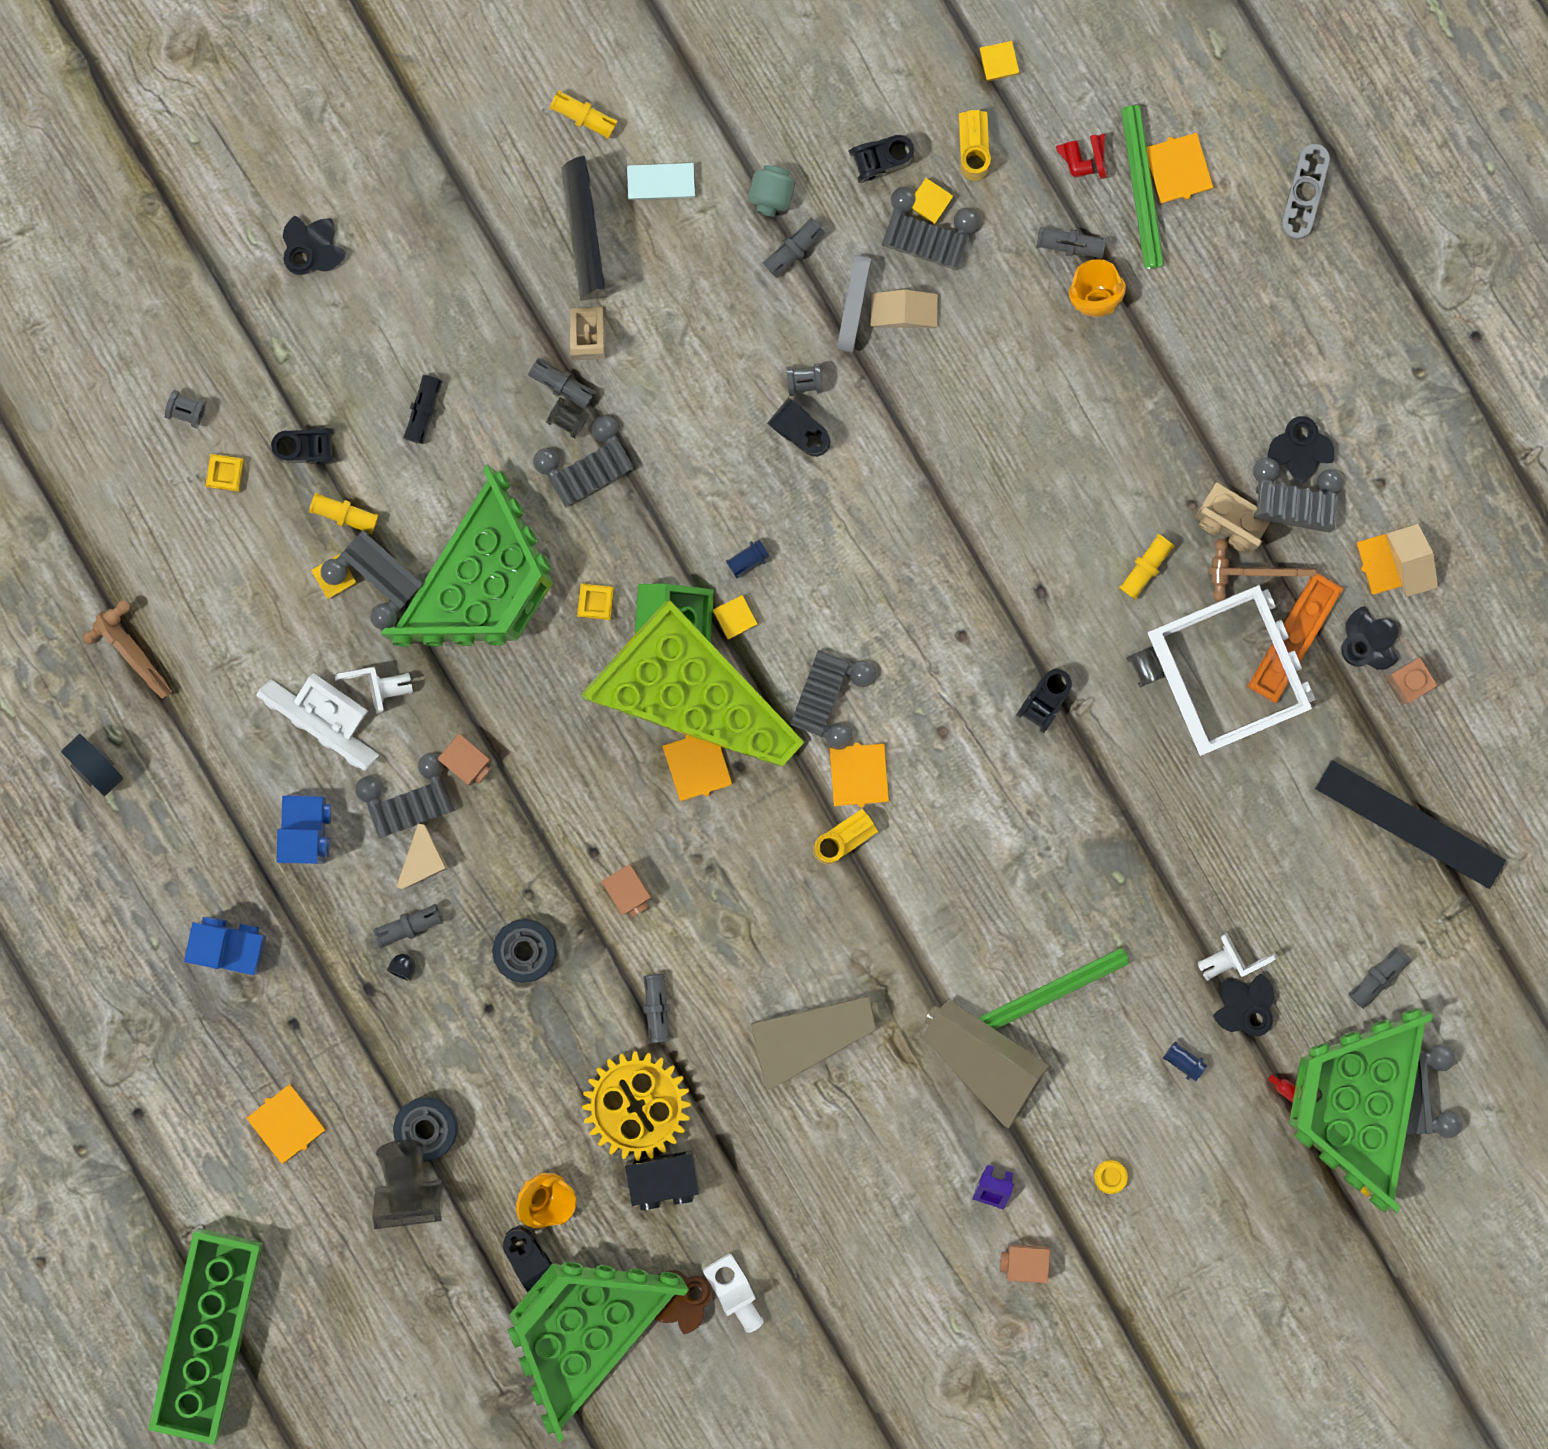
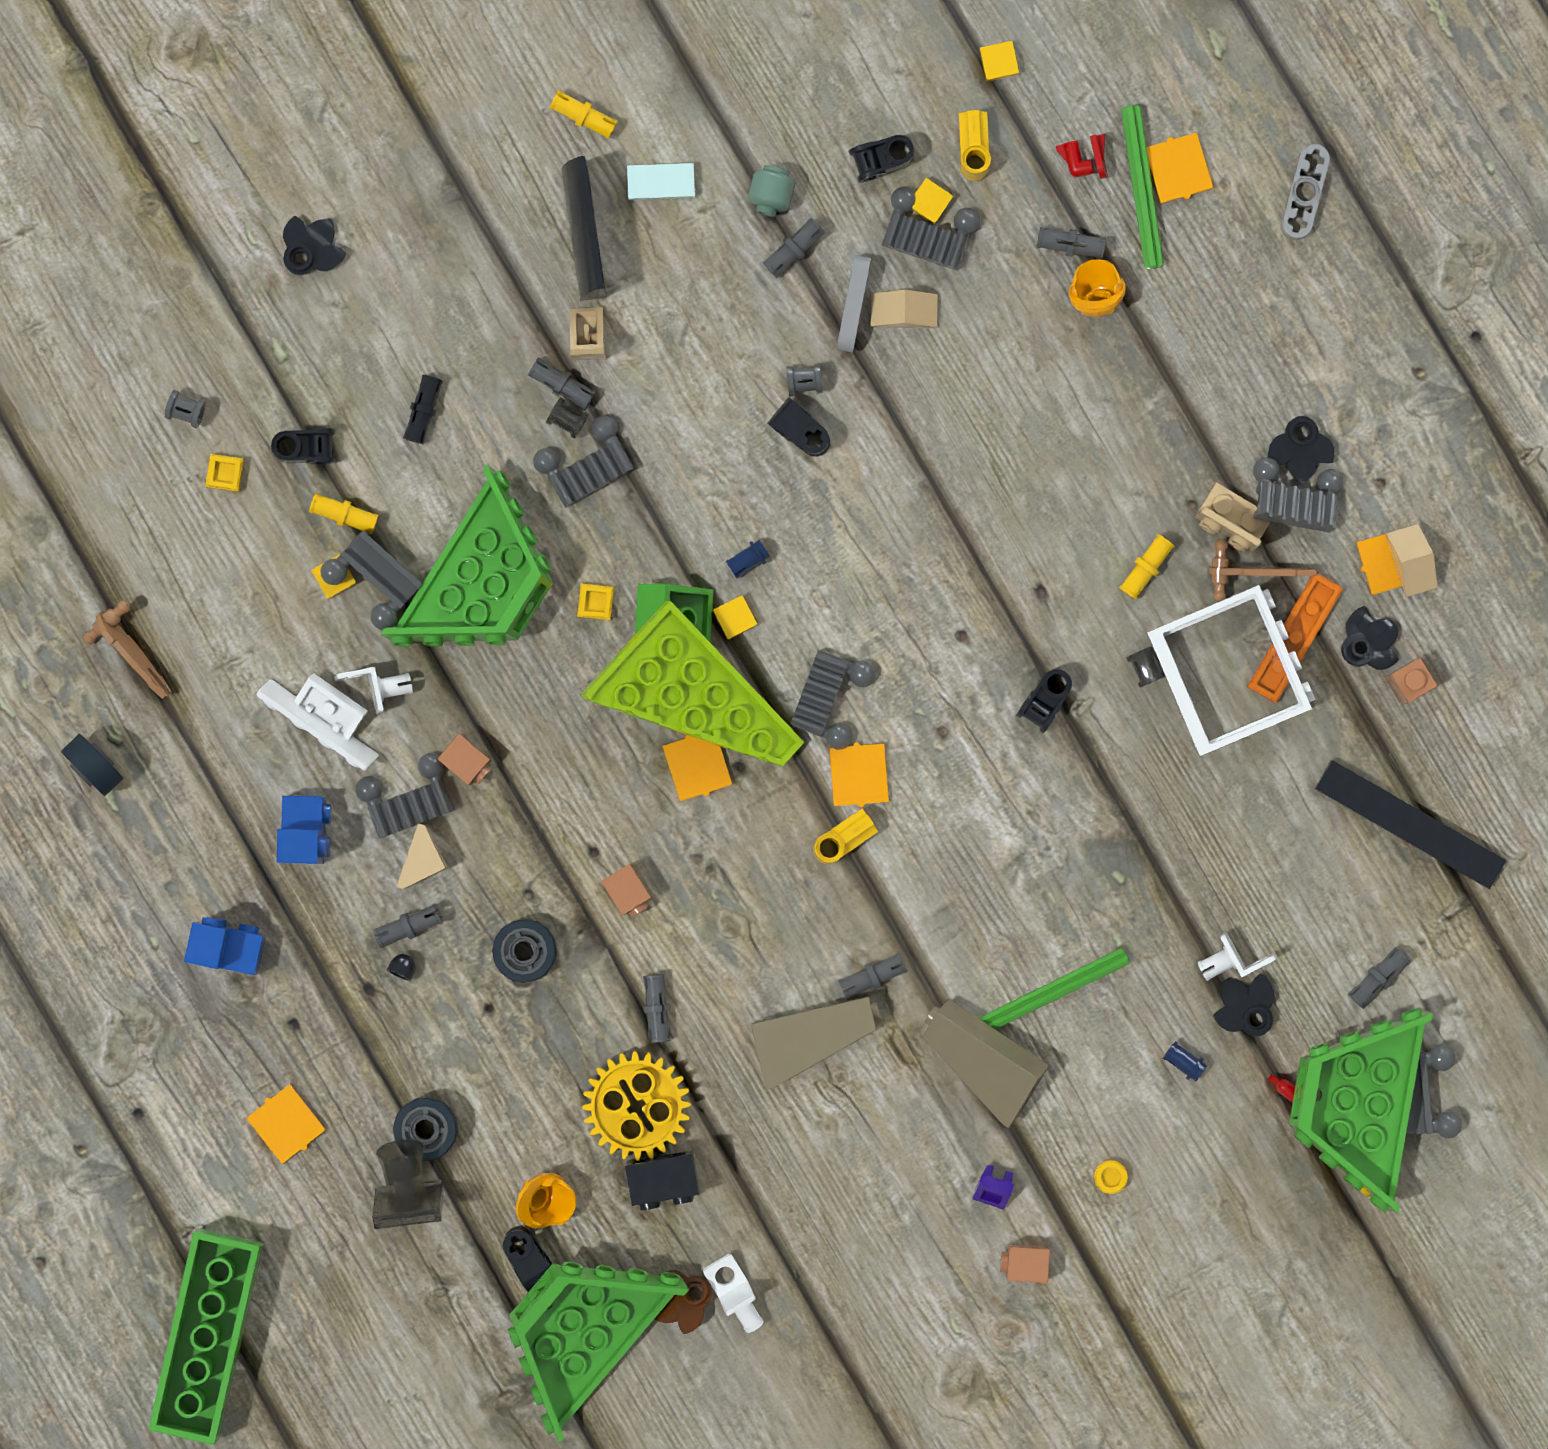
(872, 976): none -> dark grey pin

